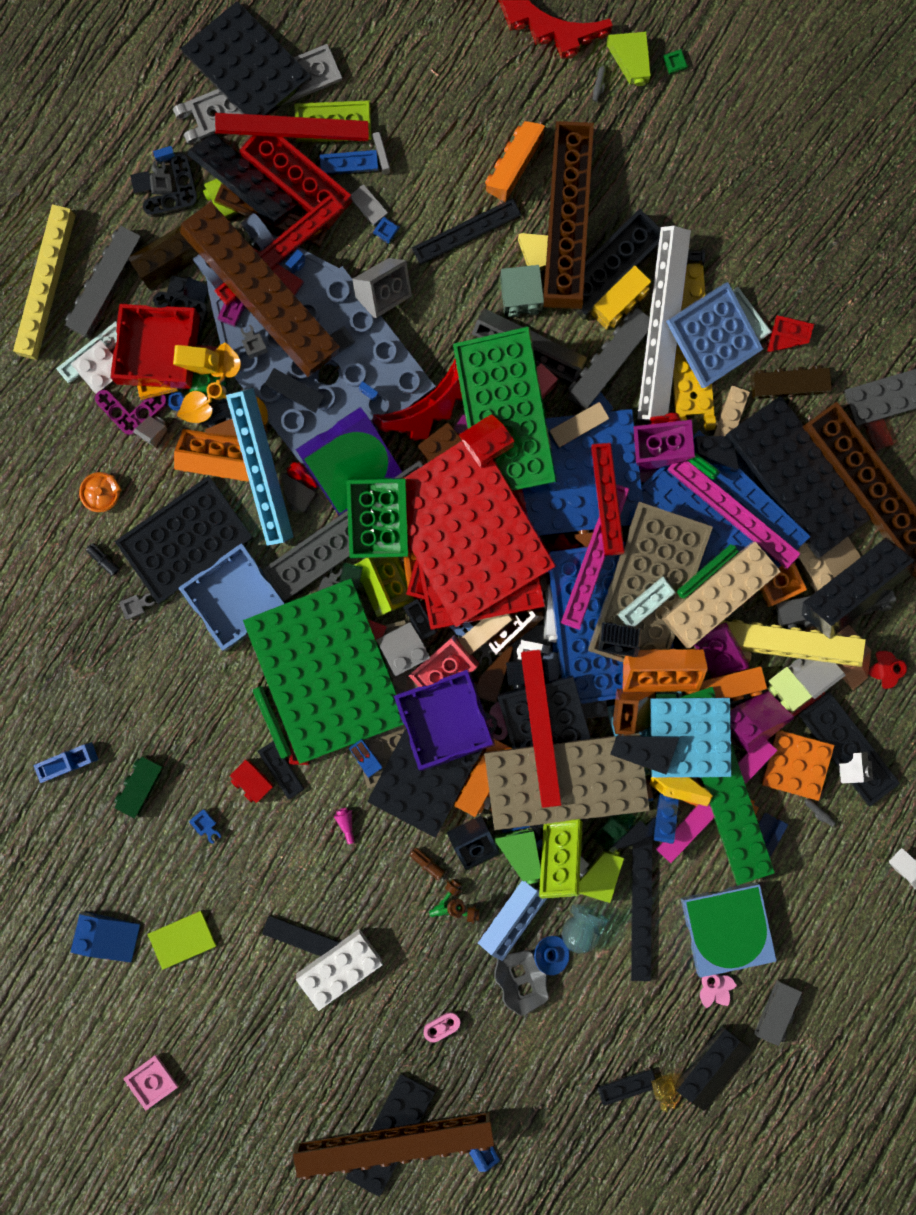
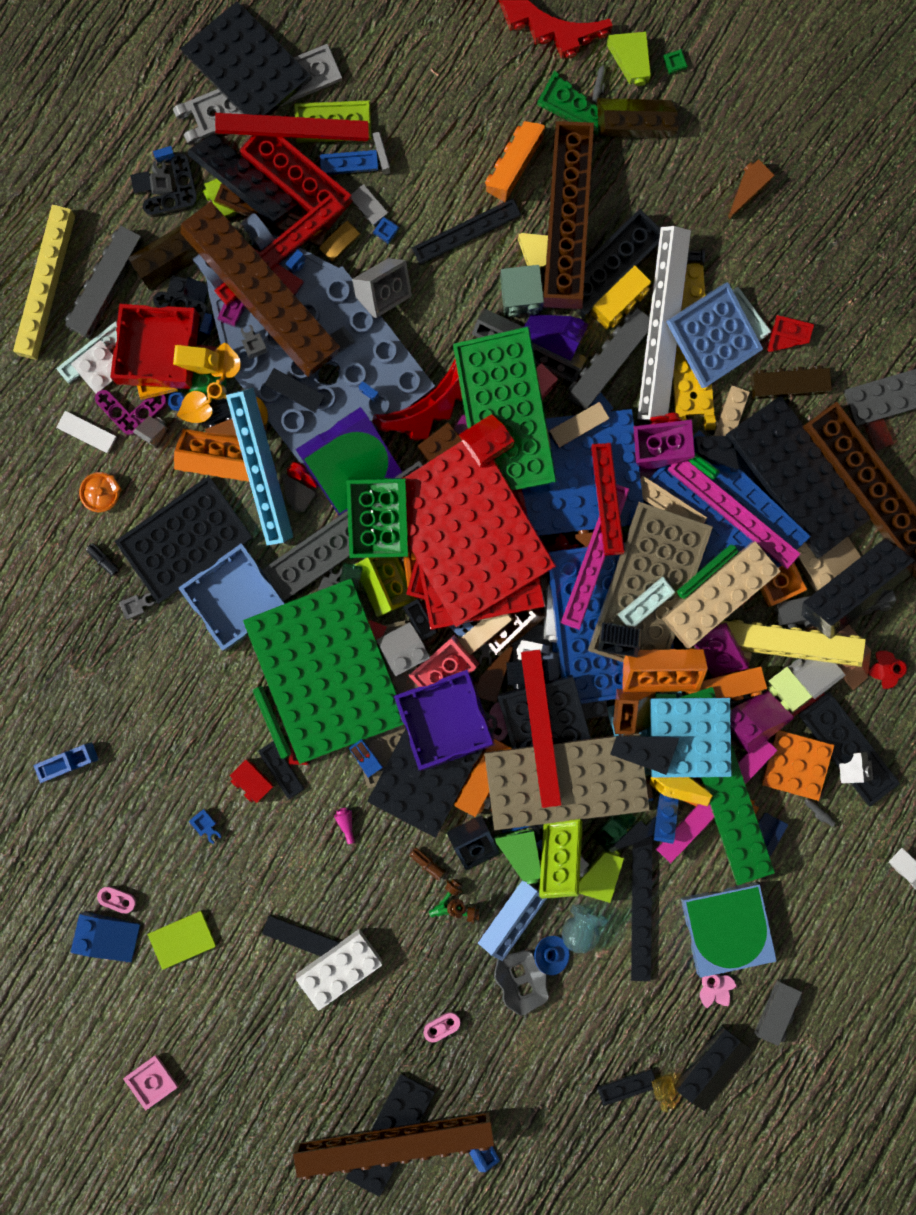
(86, 432): none -> white tile
(116, 900): none -> bright pink plate
(138, 786): dark green brick -> none
(207, 325): none -> blue tile
(339, 241): none -> pearl gold slope
(557, 333): none -> dark purple slope
(567, 102): none -> green wing
(636, 118): none -> dark brown slope
(664, 500): none -> tan plate
(751, 183): none -> dark orange slope

